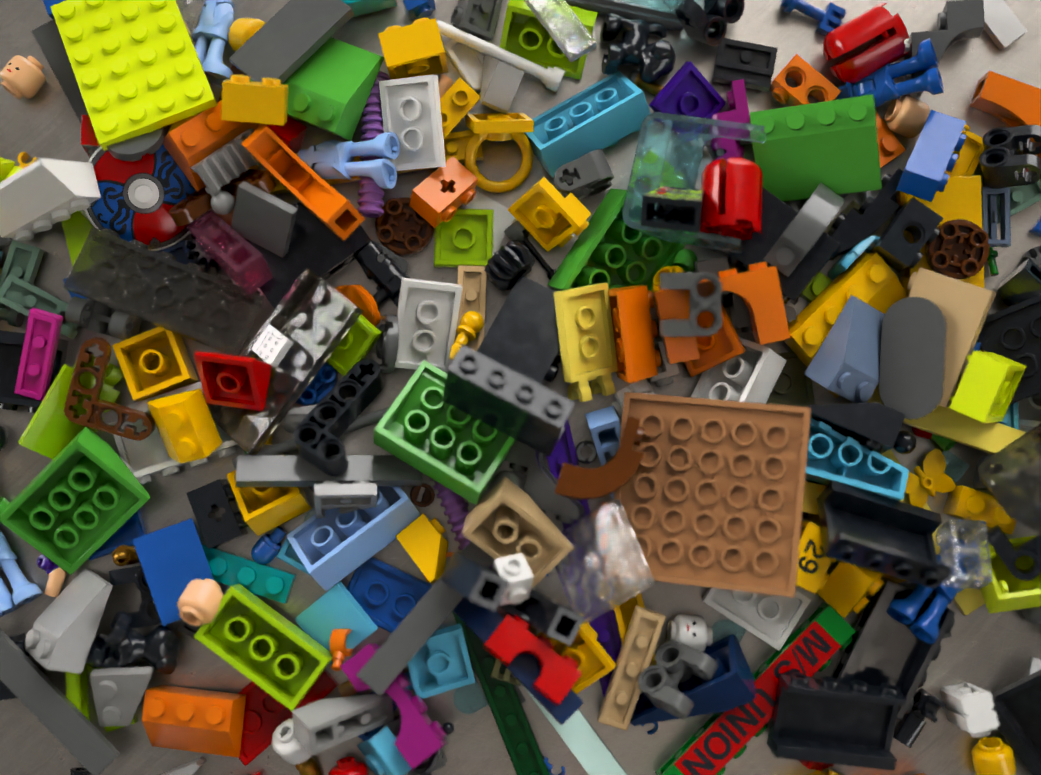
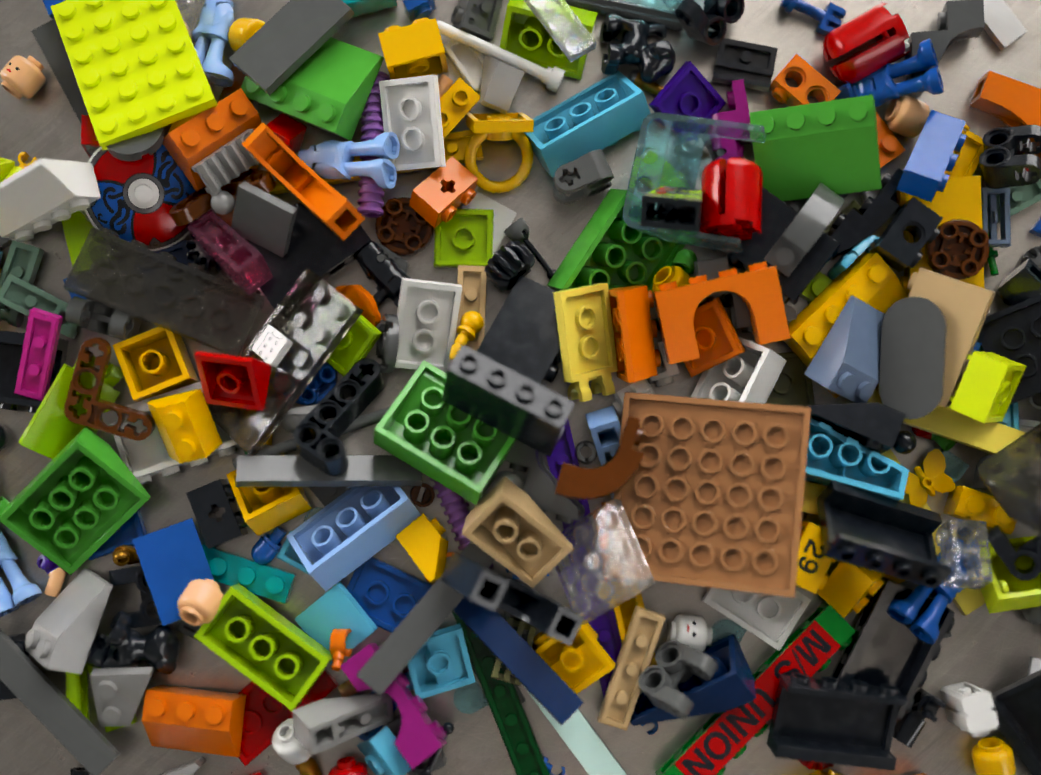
(254, 101): yellow brick -> none
(346, 497): light grey wing -> none
(516, 570): white bracket -> none
(550, 215): yellow plate -> none
(556, 673): red arch -> none
(697, 304): dark grey piece -> none

